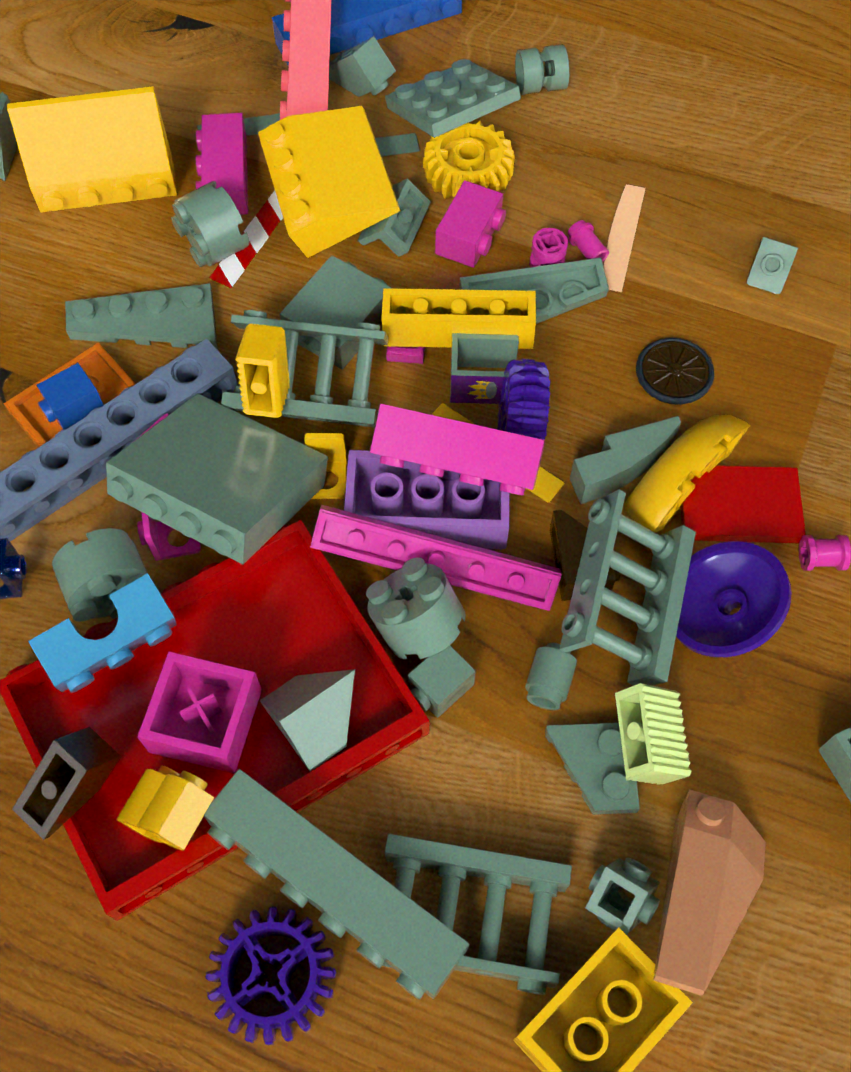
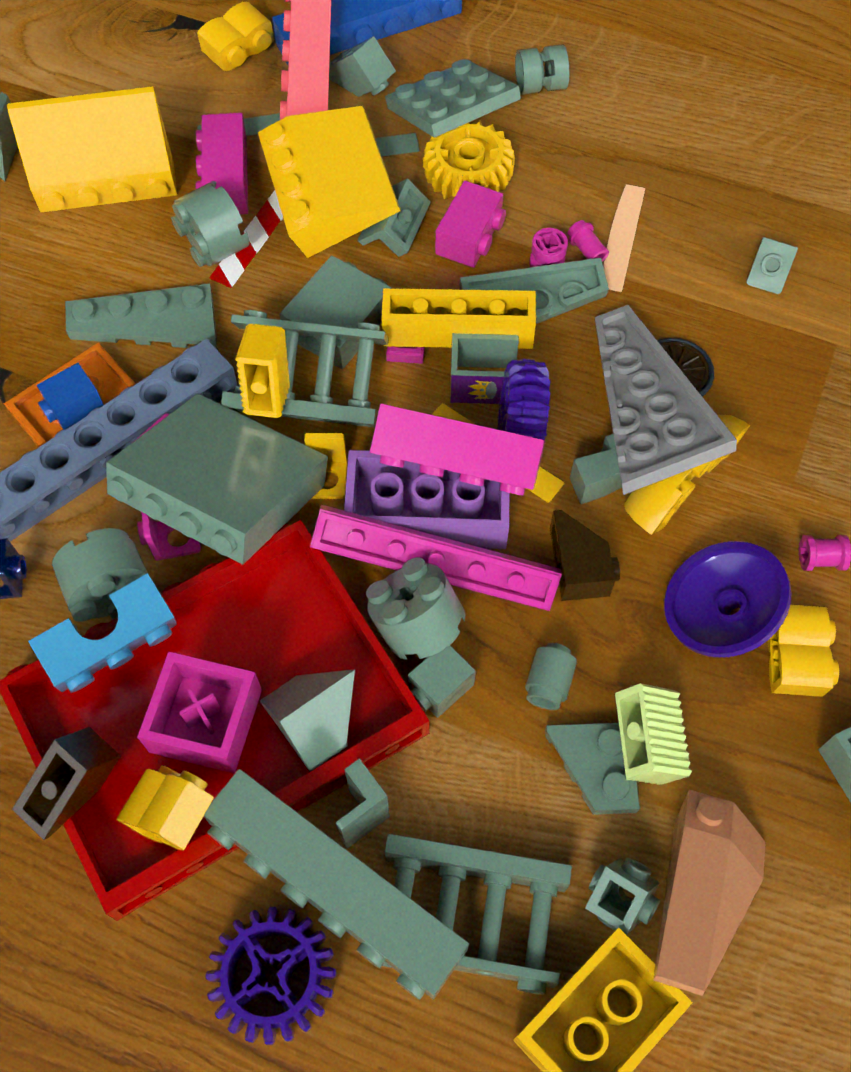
(235, 36): none -> yellow brick
(372, 806): none -> sand green panel
(654, 409): none -> light grey wing
(663, 597): sand green fence -> none
(746, 505): red tile -> none
(802, 653): none -> yellow brick

